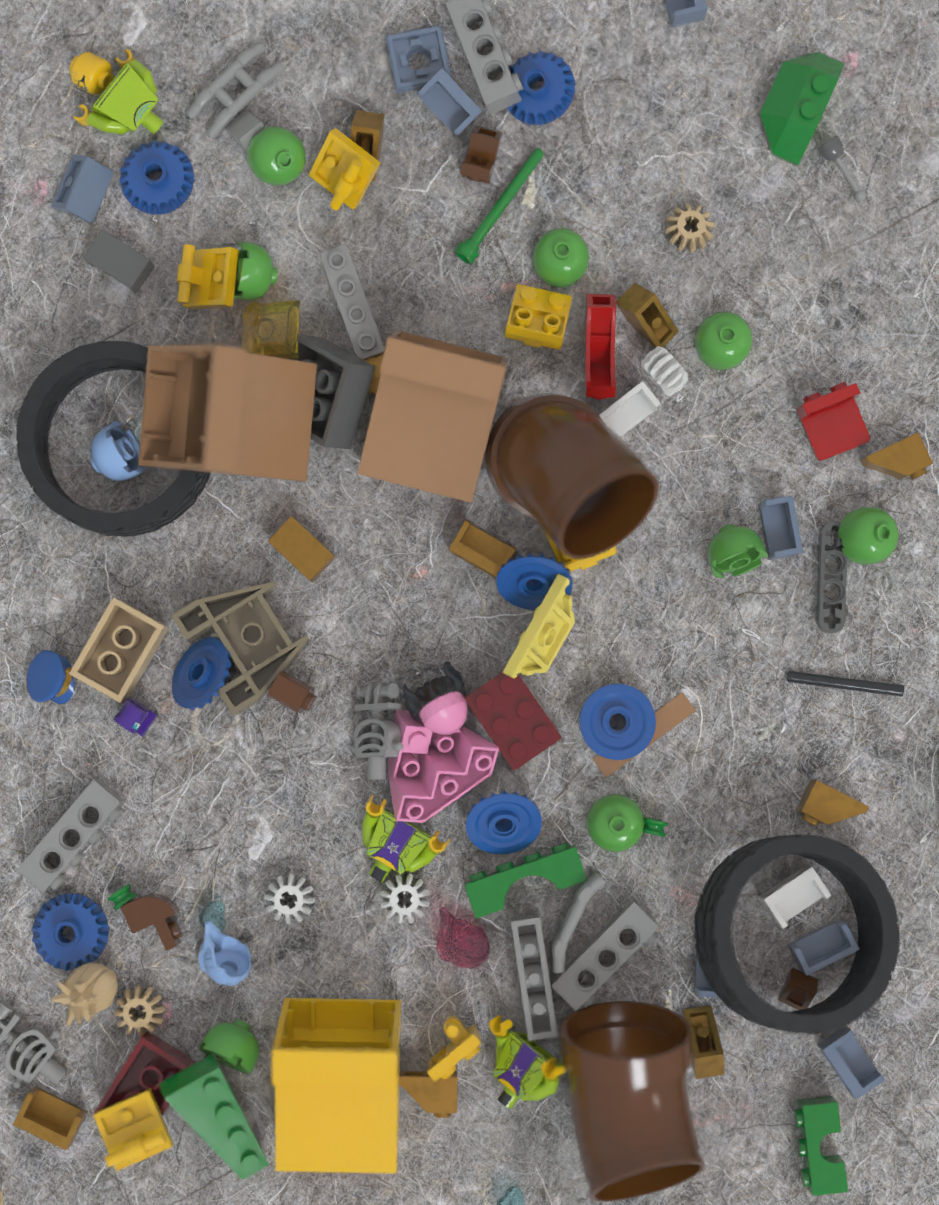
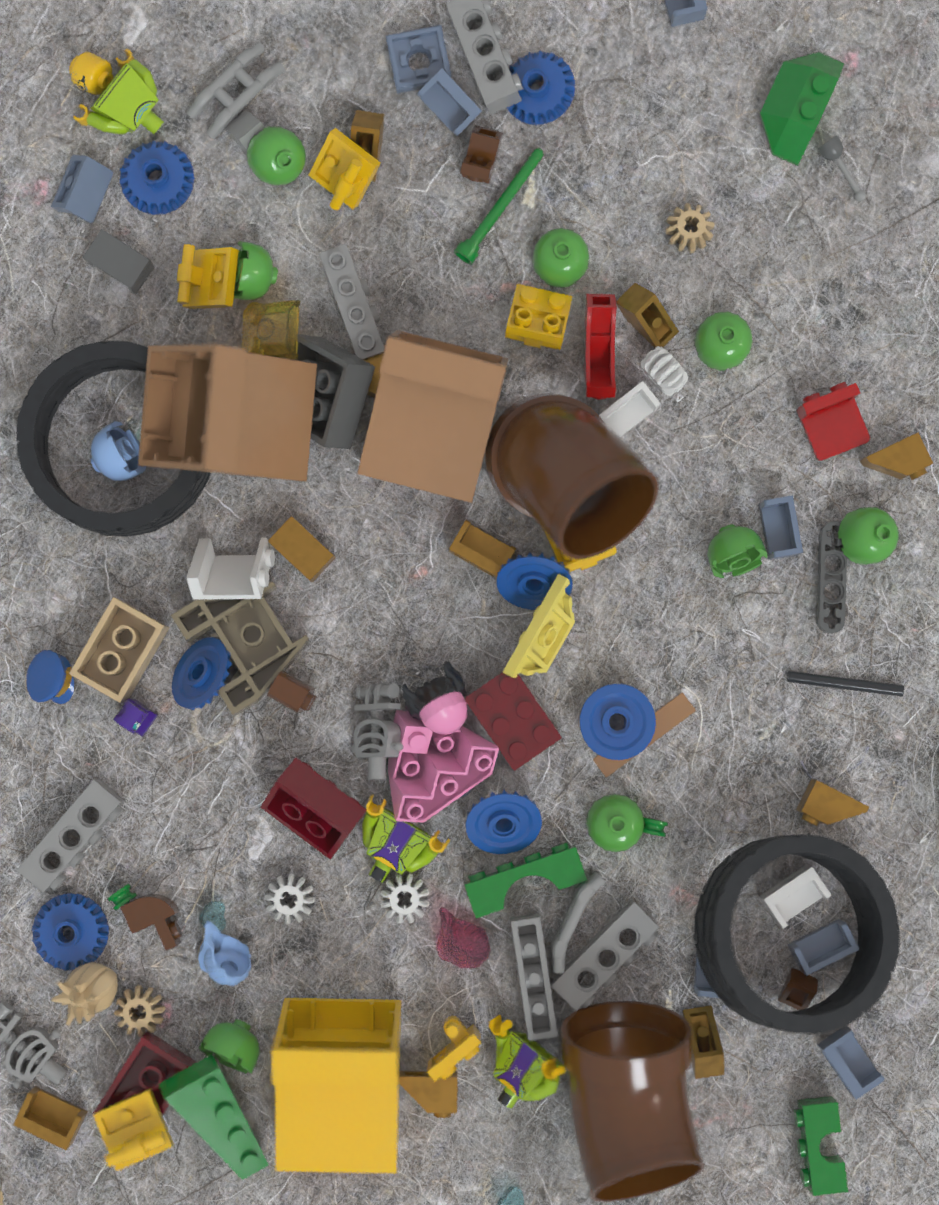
(229, 575): none -> white panel
(313, 808): none -> dark red brick

